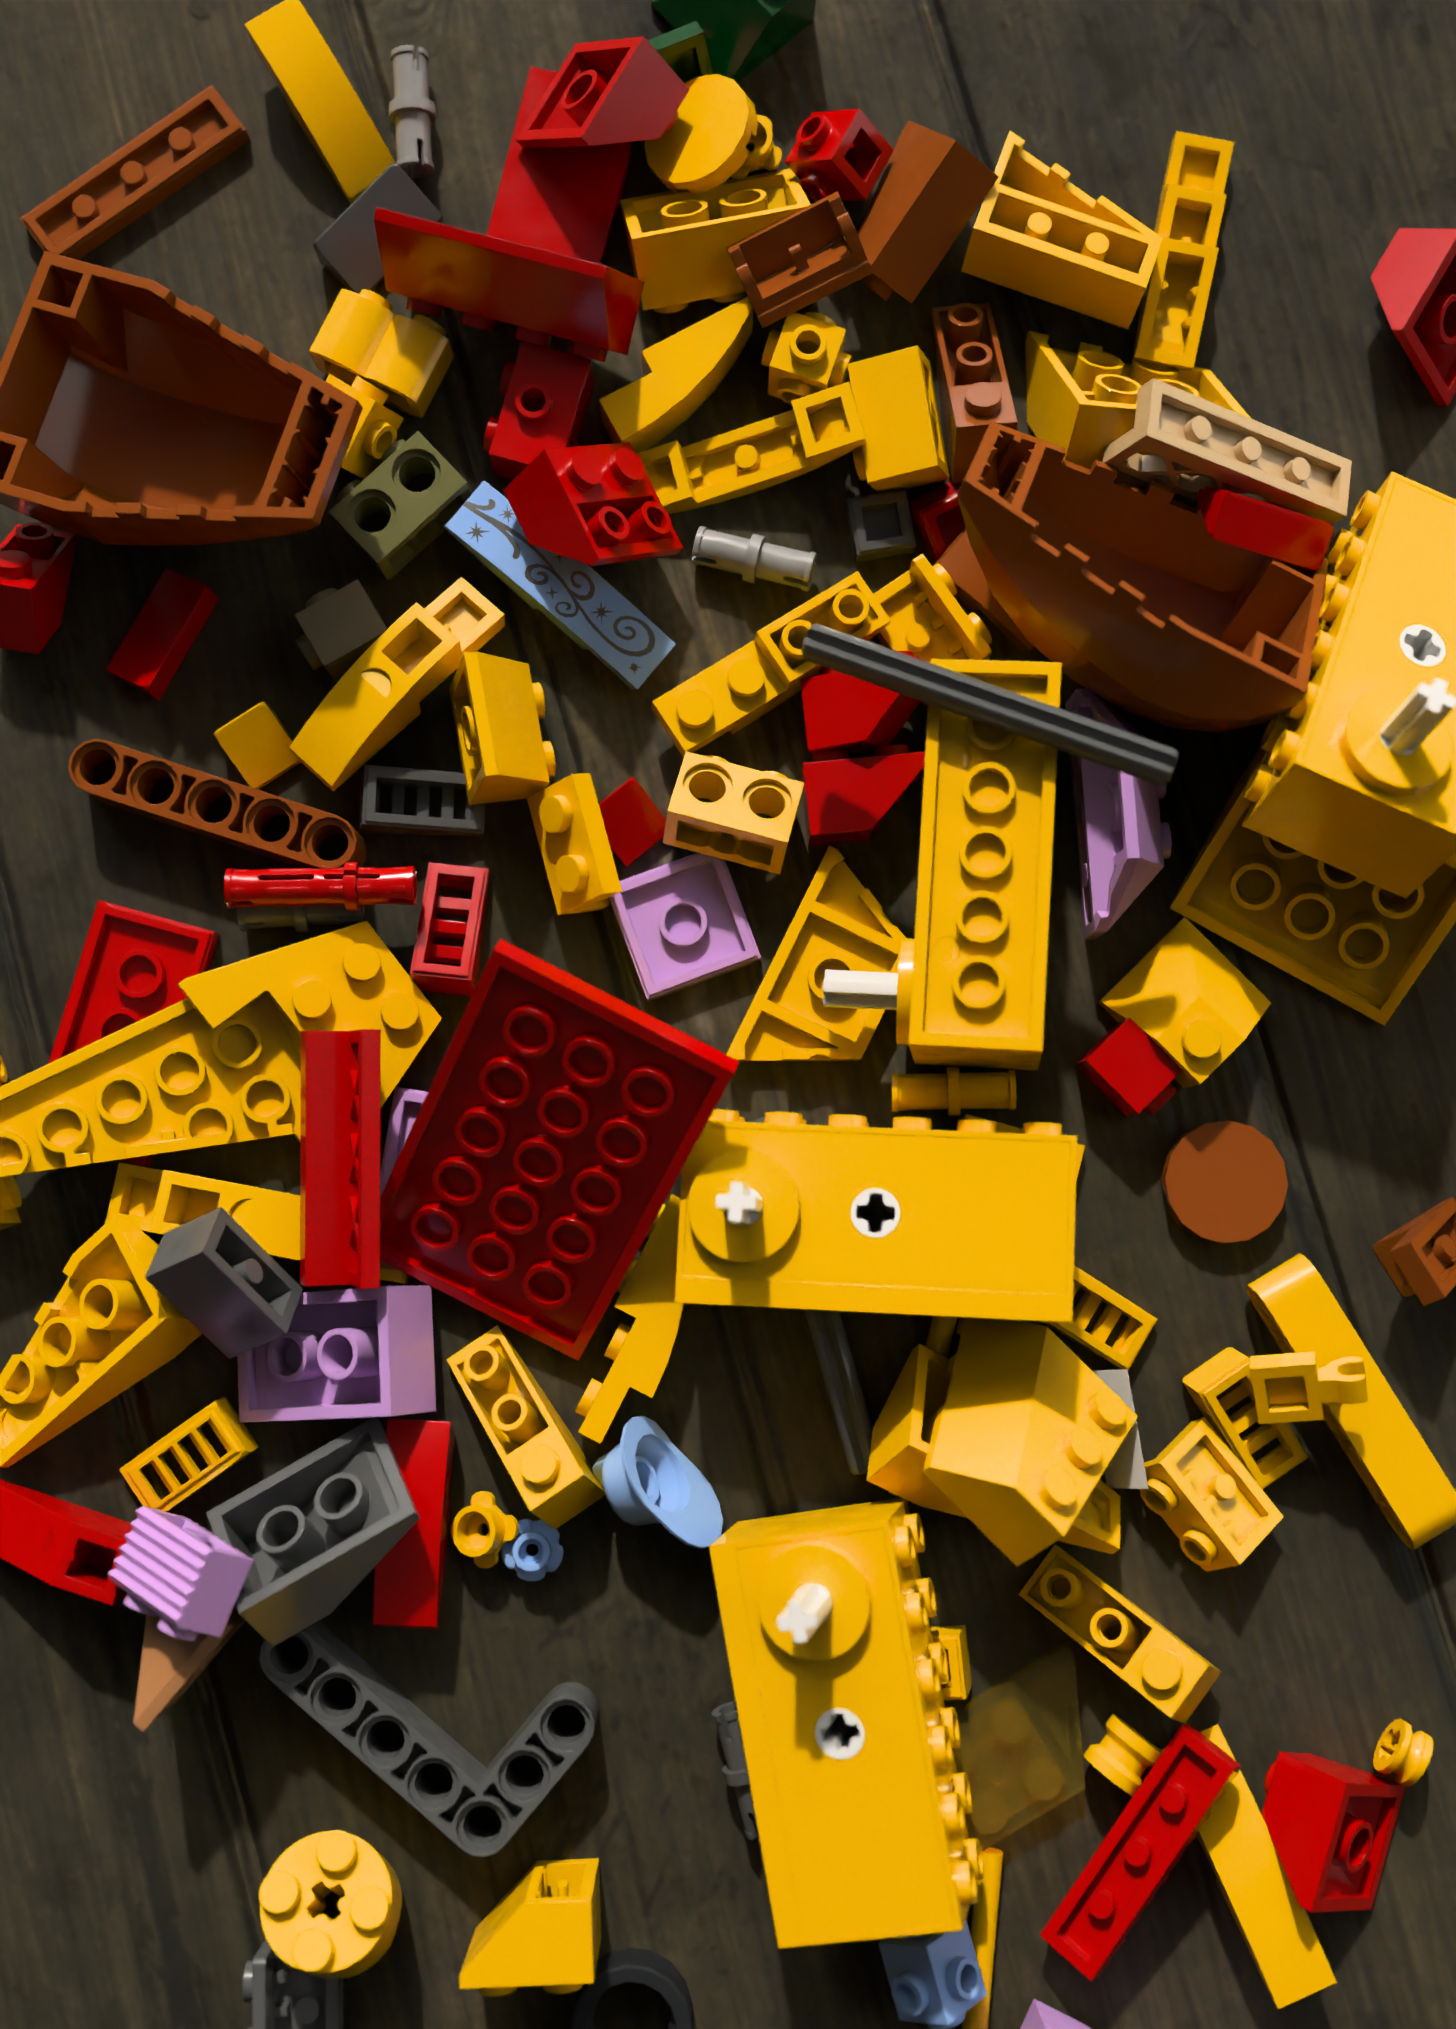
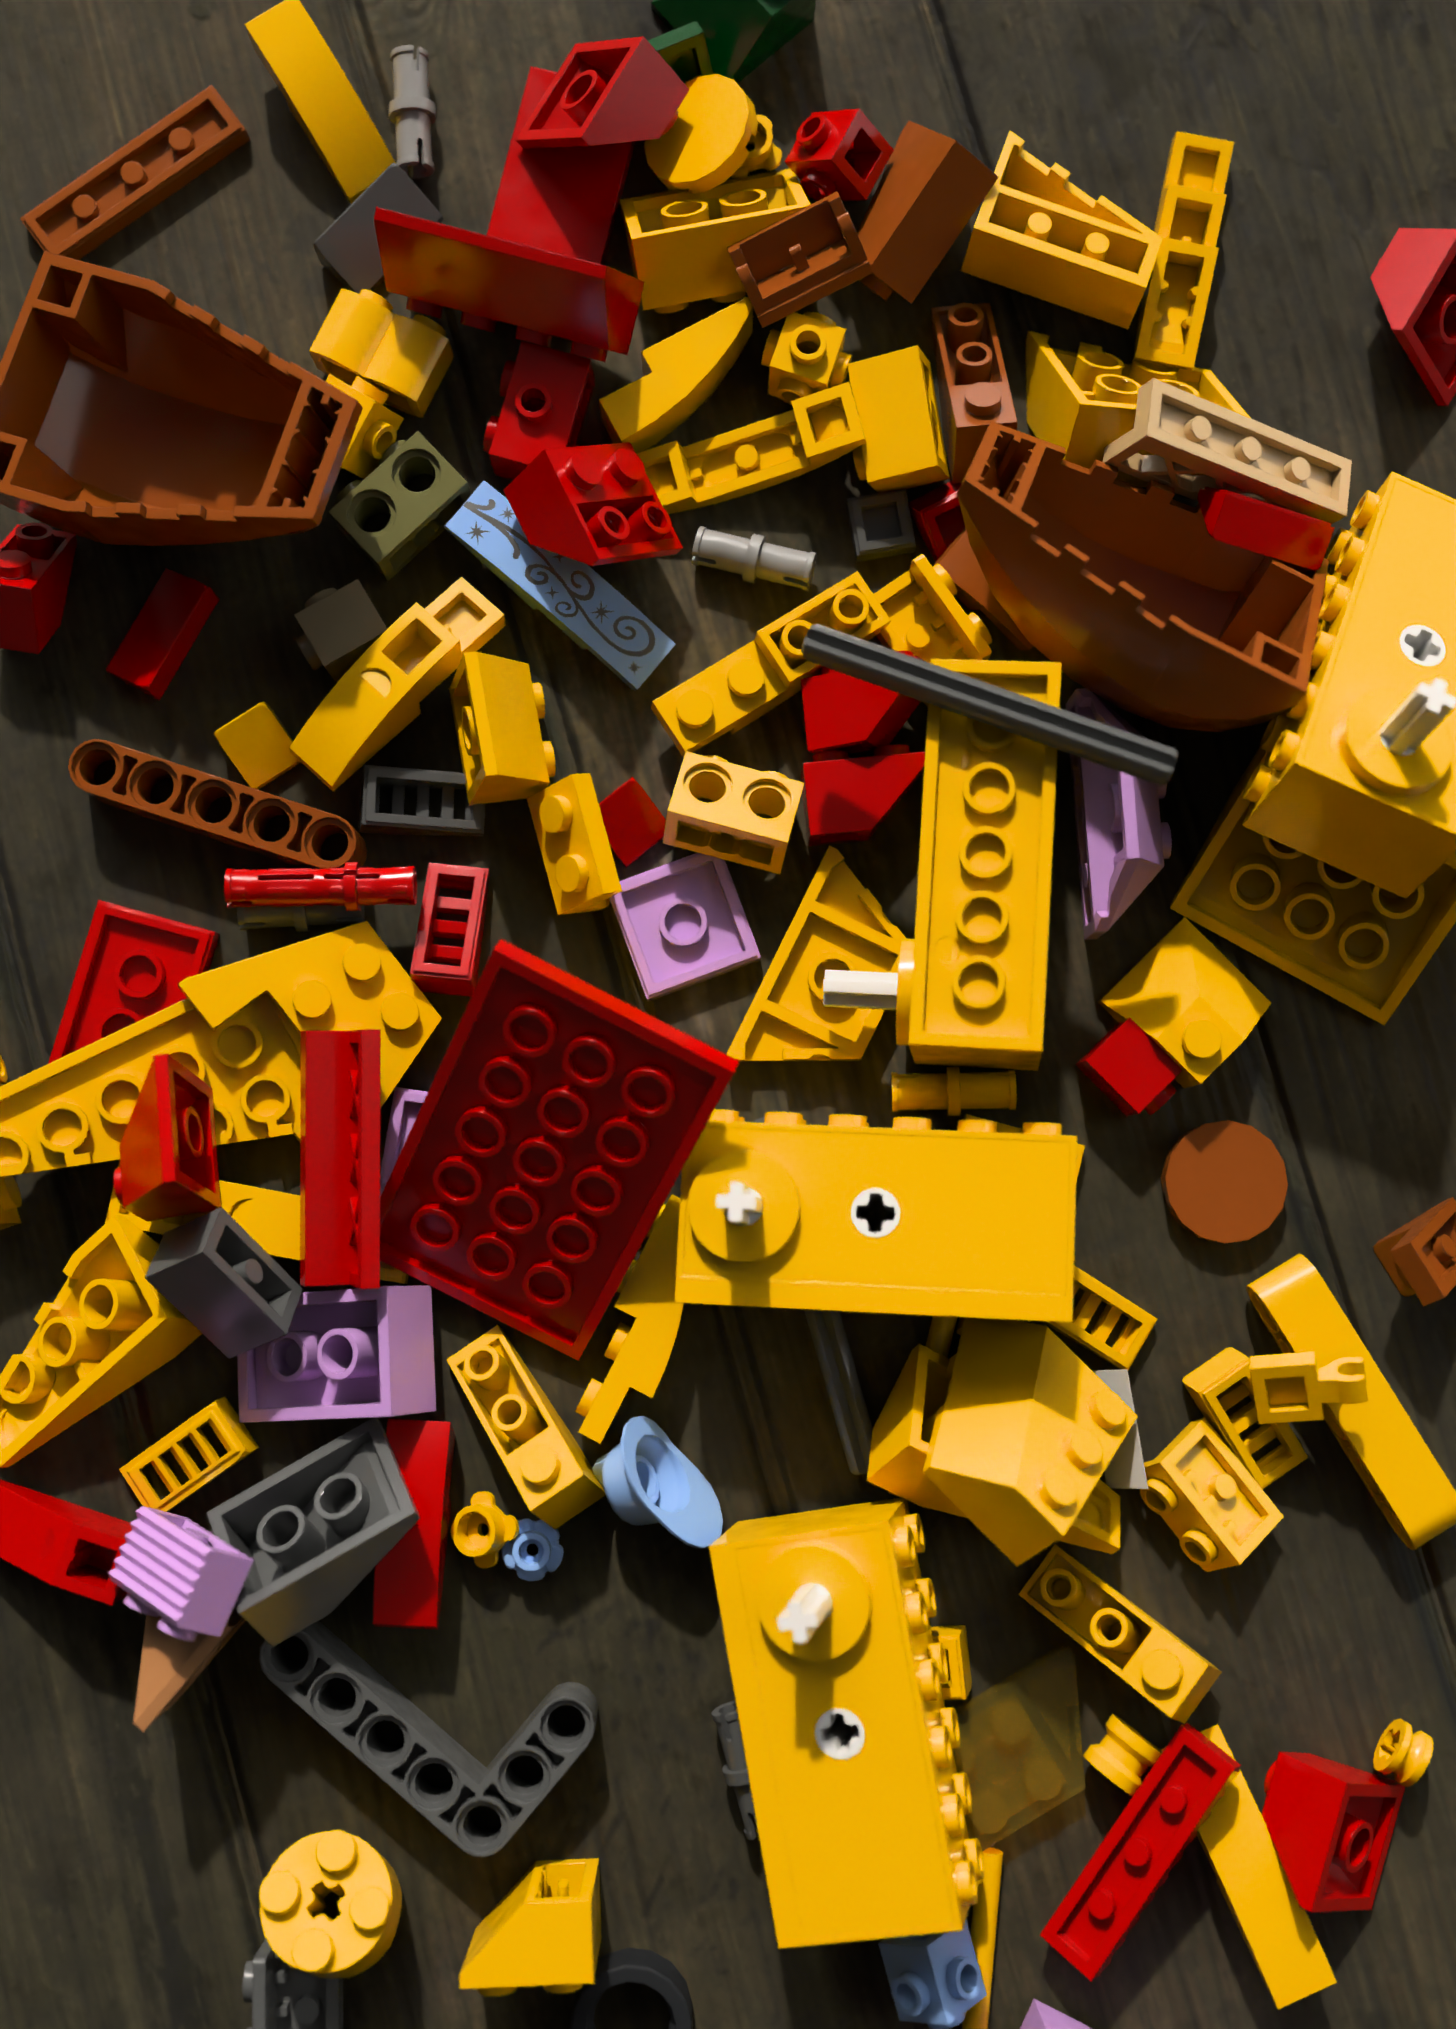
(169, 1146): none -> red slope

